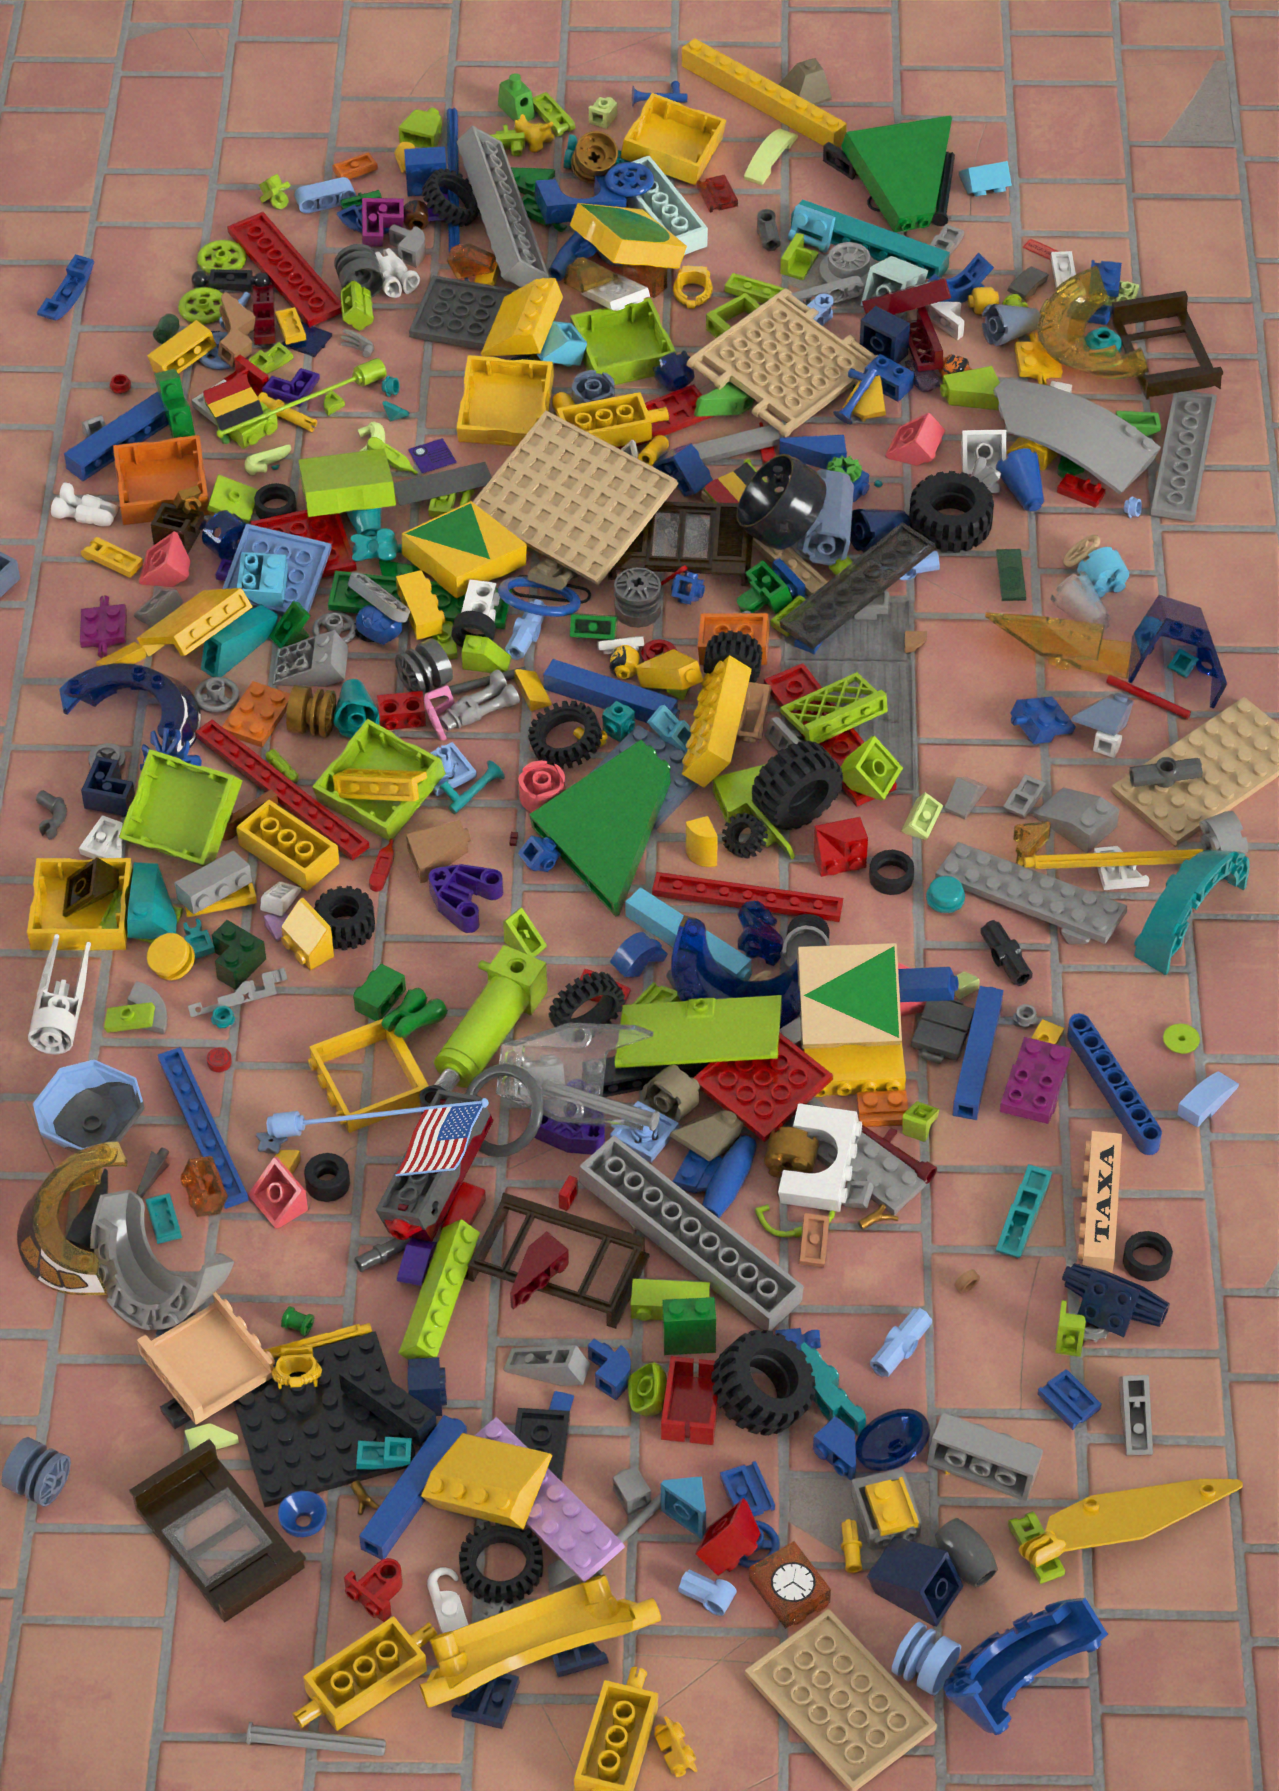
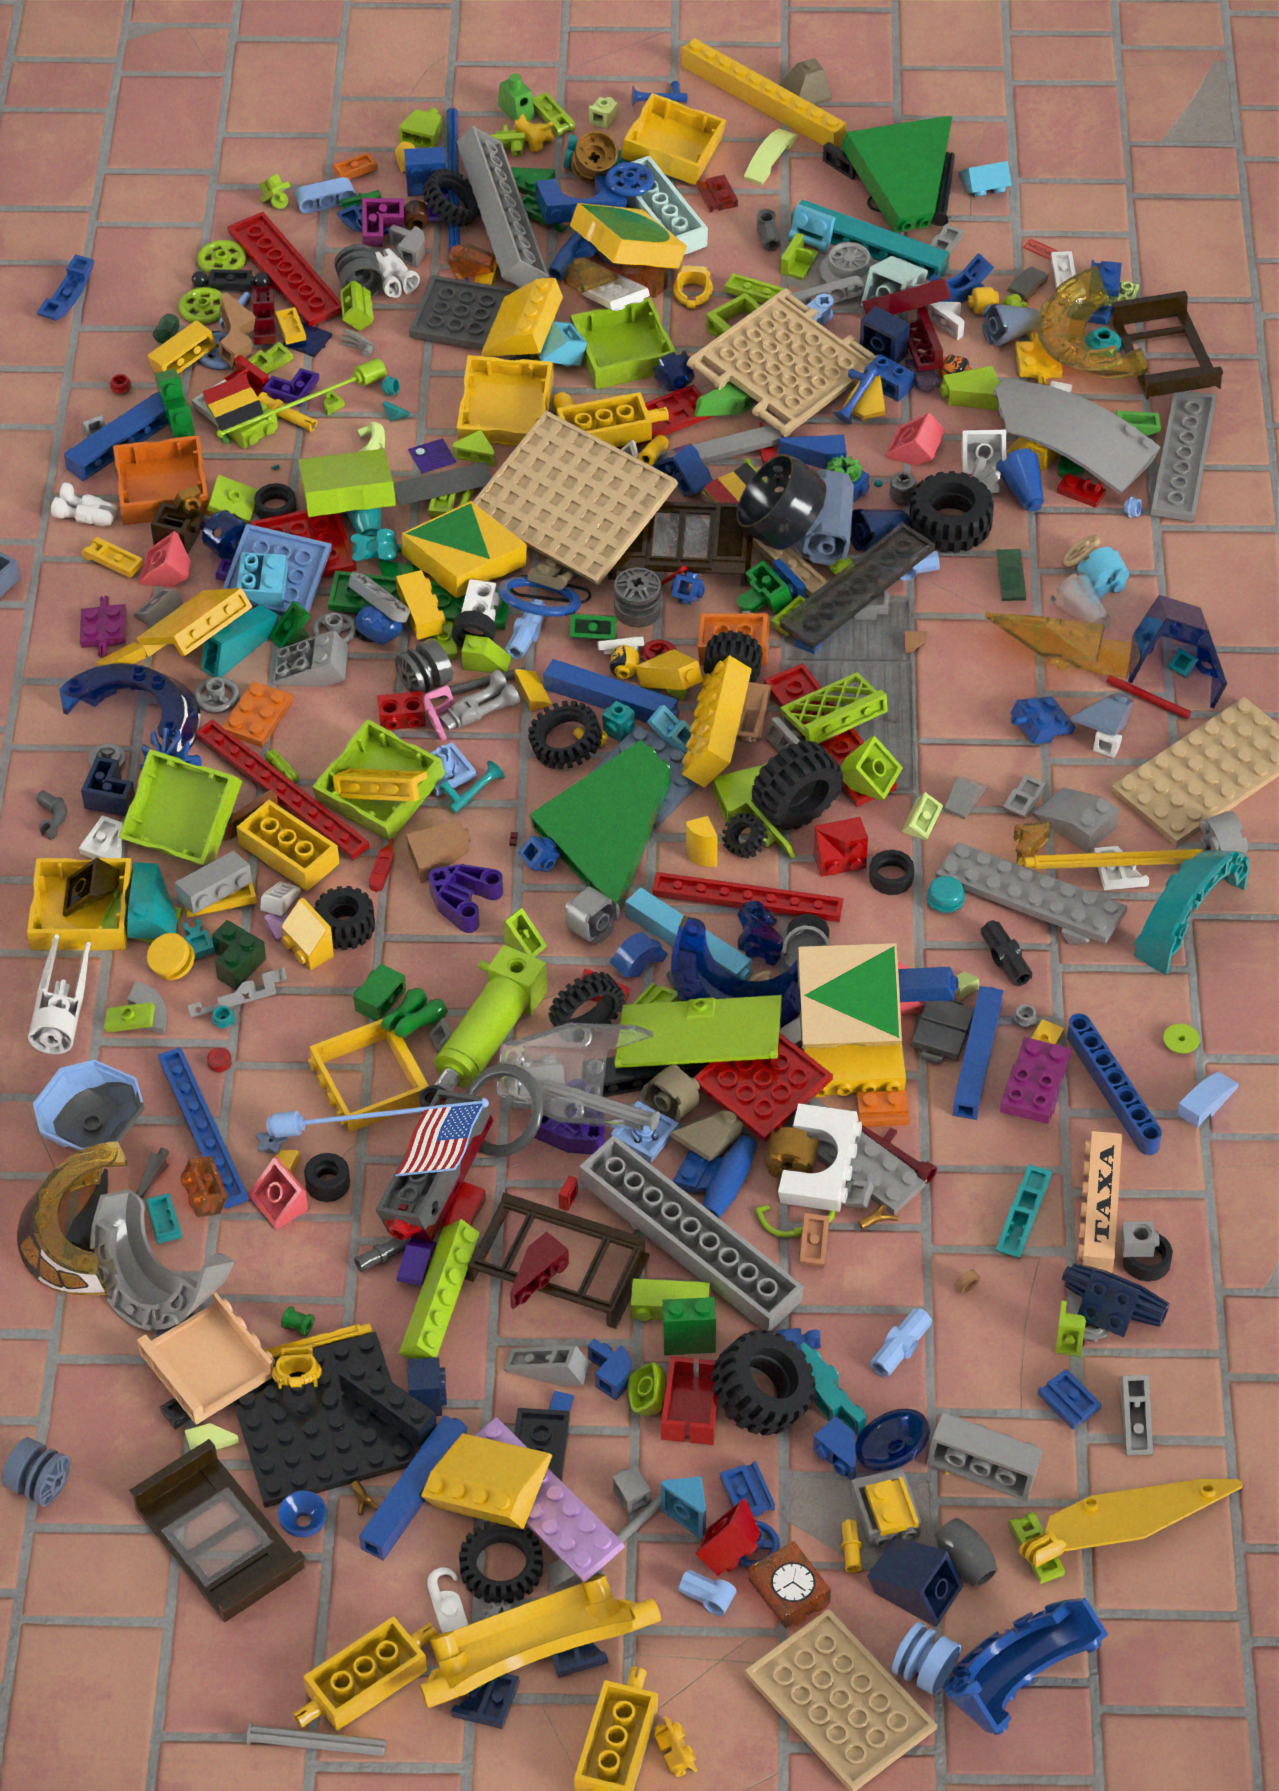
(259, 461): yellowish green piece -> none
(311, 711): pearl gold wheel -> none
(354, 708): teal cone -> none
(374, 1589): red pin -> none
(383, 1455): teal slope -> none
(394, 457): lime piece -> none
(440, 1034): none -> light grey slope
(475, 449): none -> lime slope
(540, 784): coral brick -> none
(591, 915): none -> light grey brick
(592, 387): sand blue brick -> none
(902, 486): none -> flat silver piece
(918, 1120): lime slope -> none
(1130, 1243): none -> light grey brick
(1165, 772): dark grey piece -> none

